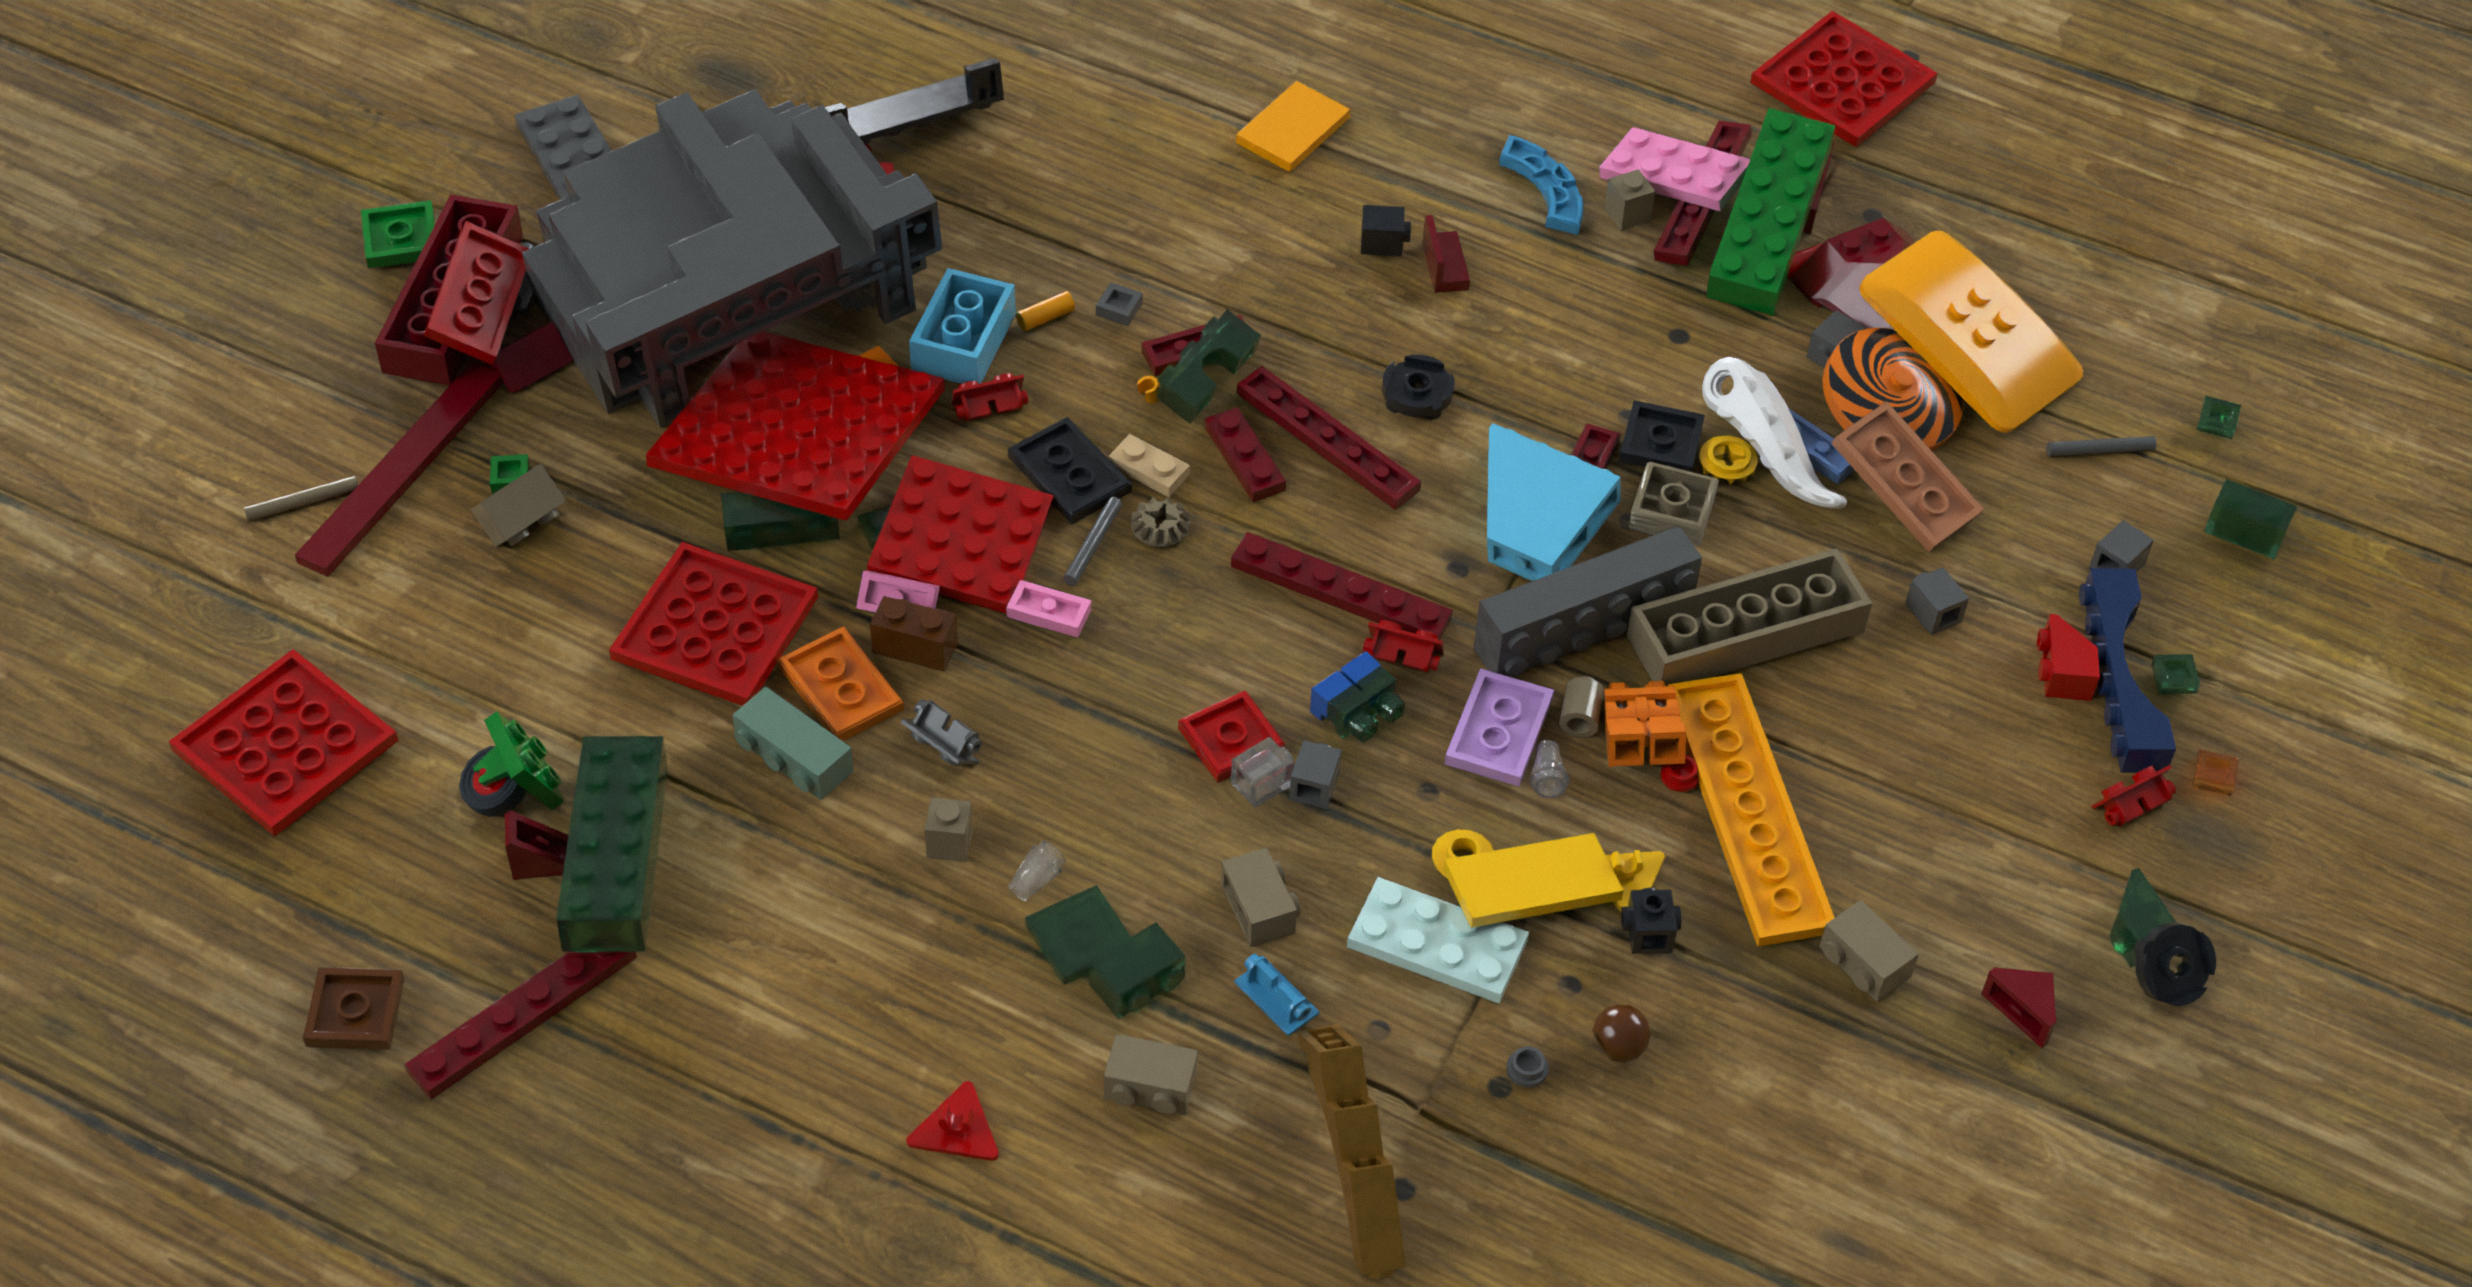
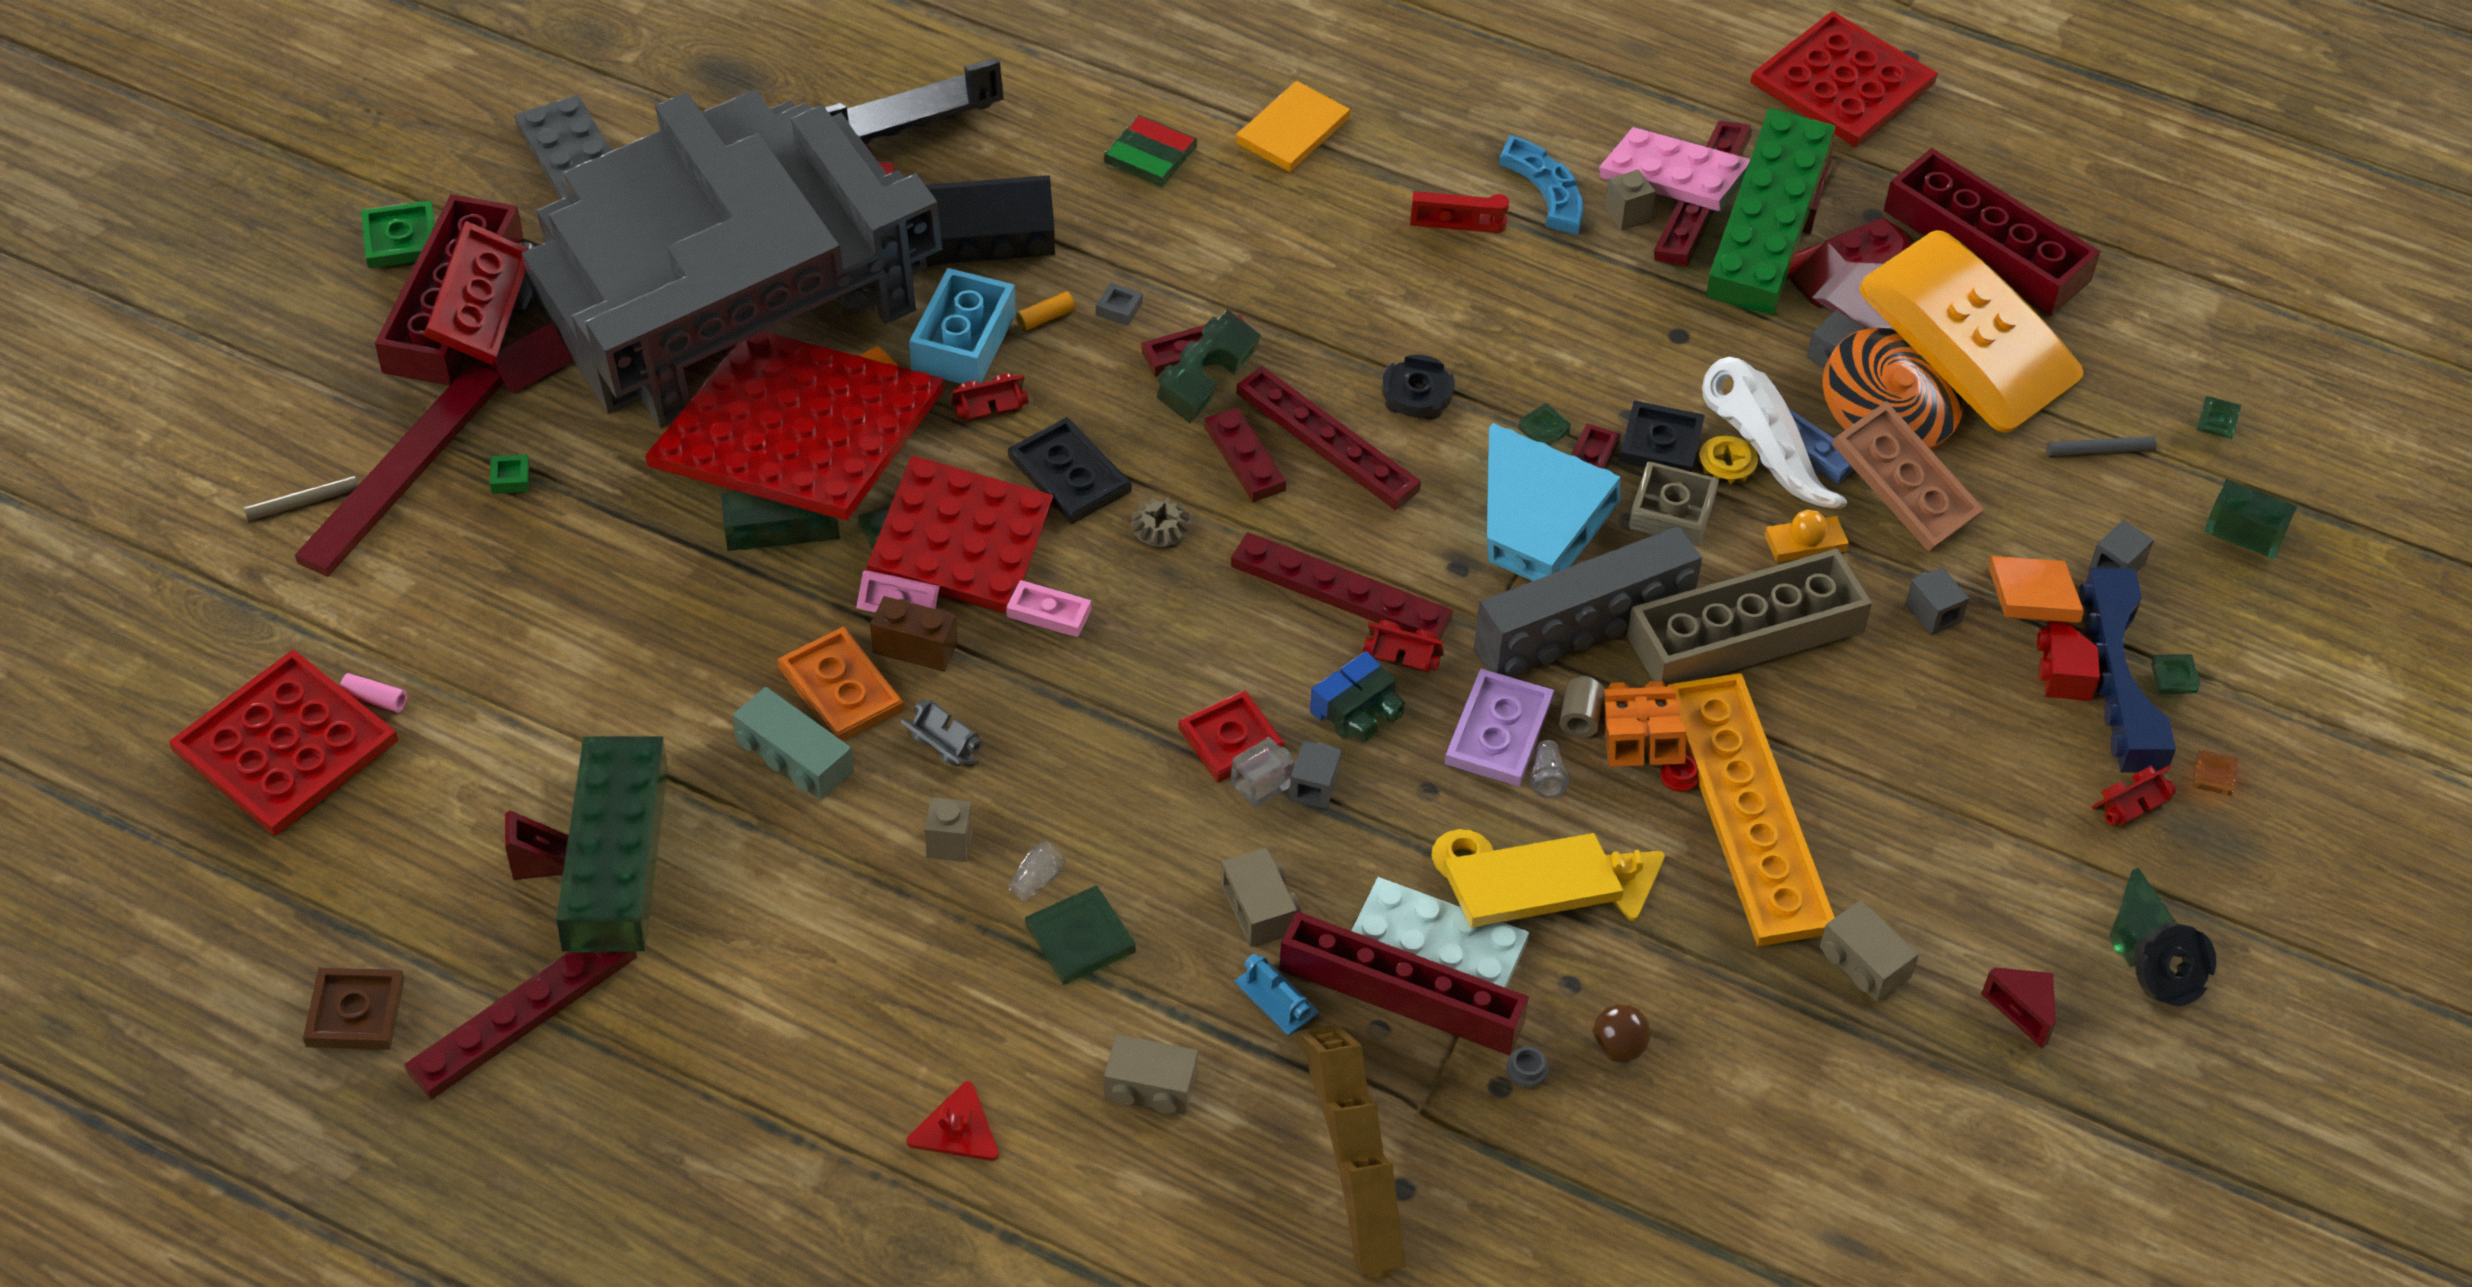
(374, 692): none -> bright pink axle
(504, 773): green plate -> none
(519, 505): dark tan brick -> none
(714, 624): red plate -> none
(994, 219): none -> black slope
(1092, 541): dark grey bar -> none
(1137, 970): clear green brick -> none
(1149, 465): tan plate -> none
(1150, 150): none -> tile
(1150, 387): light orange hand -> none
(1384, 230): black brick -> none
(1403, 983): none -> dark red brick
(1444, 259): dark red panel -> none
(1459, 212): none -> red plate
(1544, 425): none -> clear green plate
(1651, 921): black brick -> none
(1806, 536): none -> light orange tile
(2015, 241): none -> dark red brick
(2035, 589): none -> orange tile

